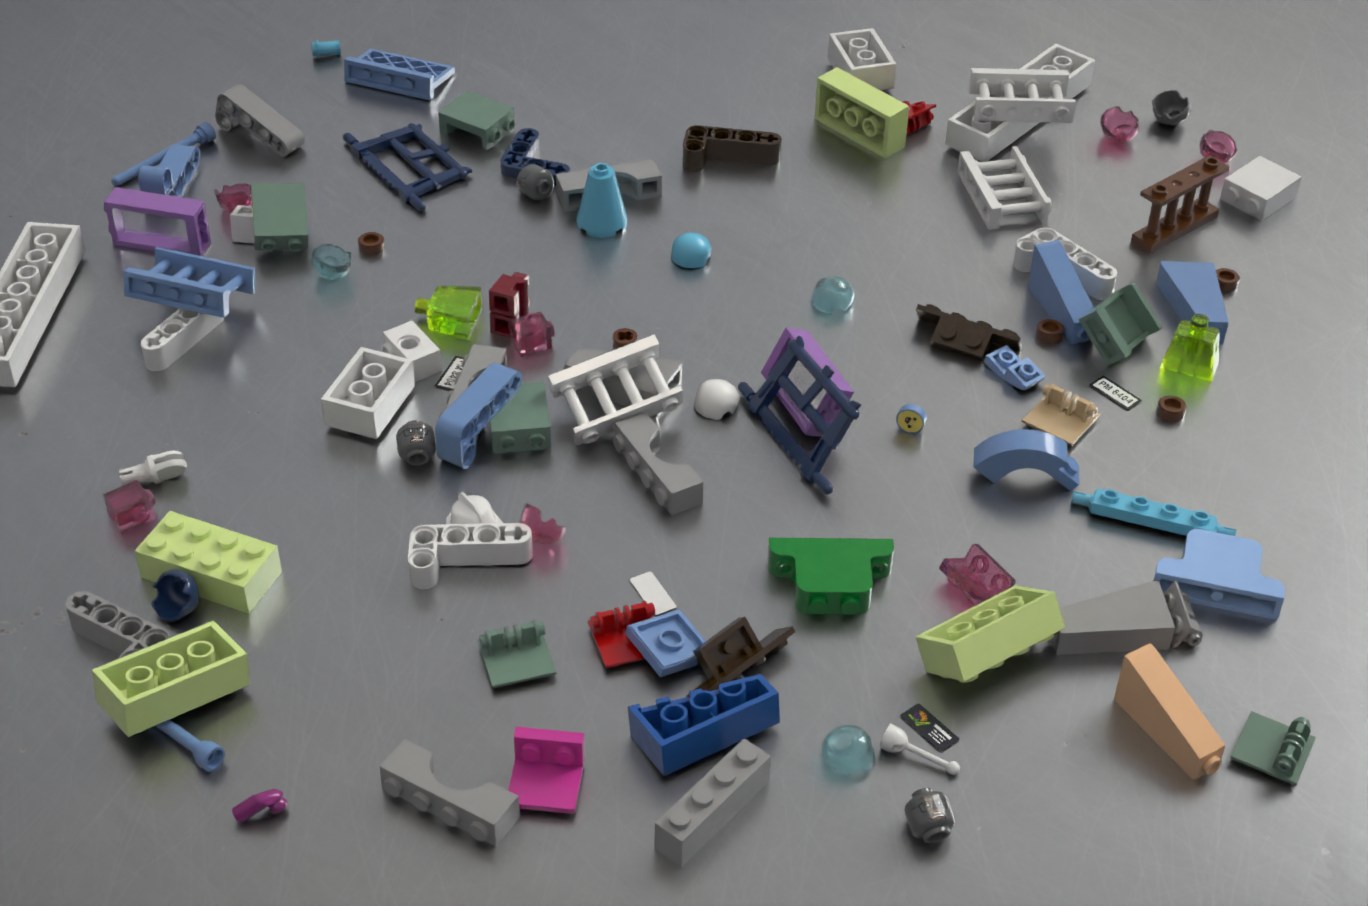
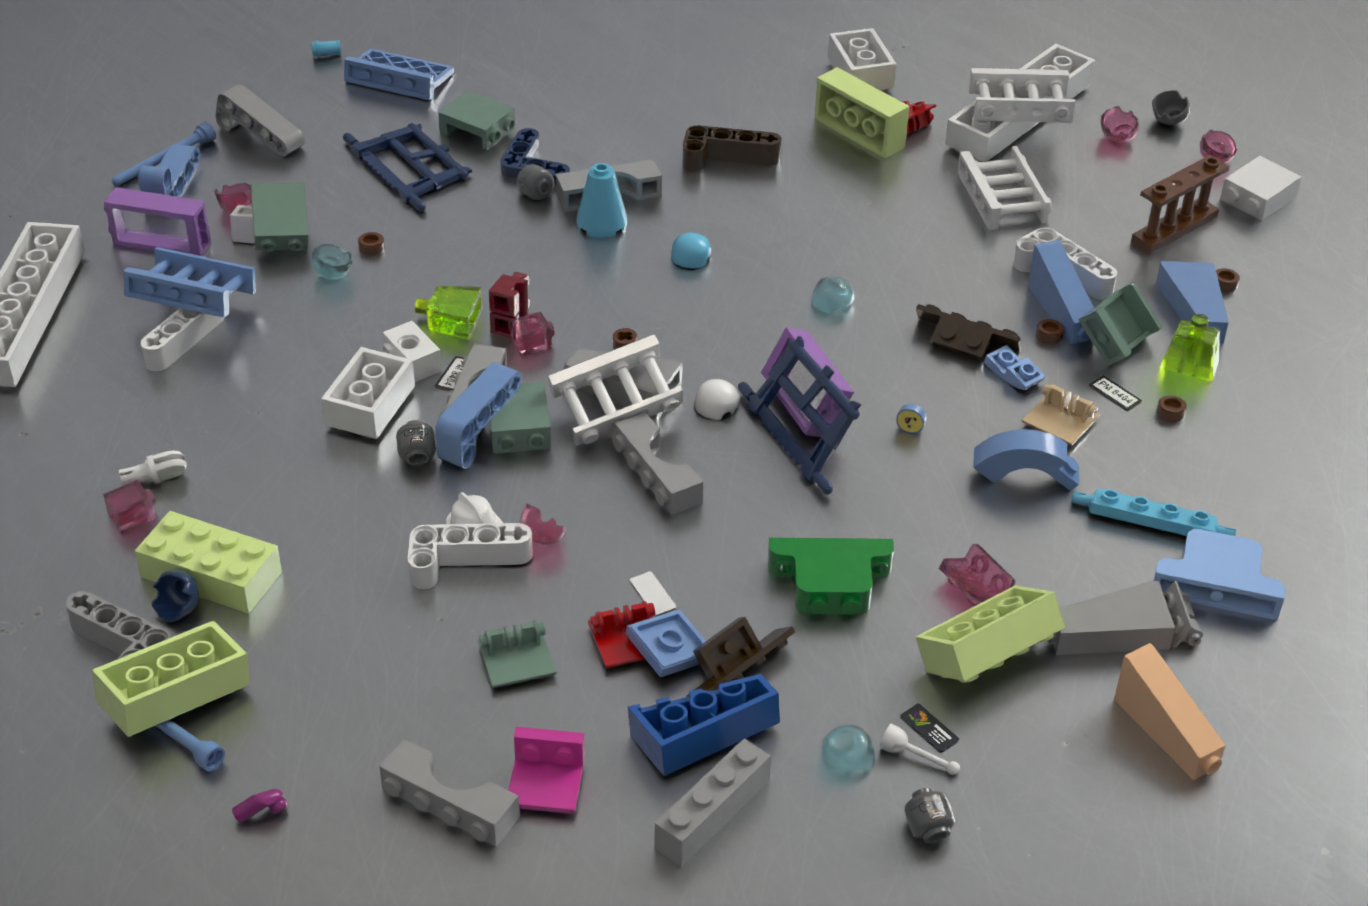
(1275, 746): sand green hinge -> none

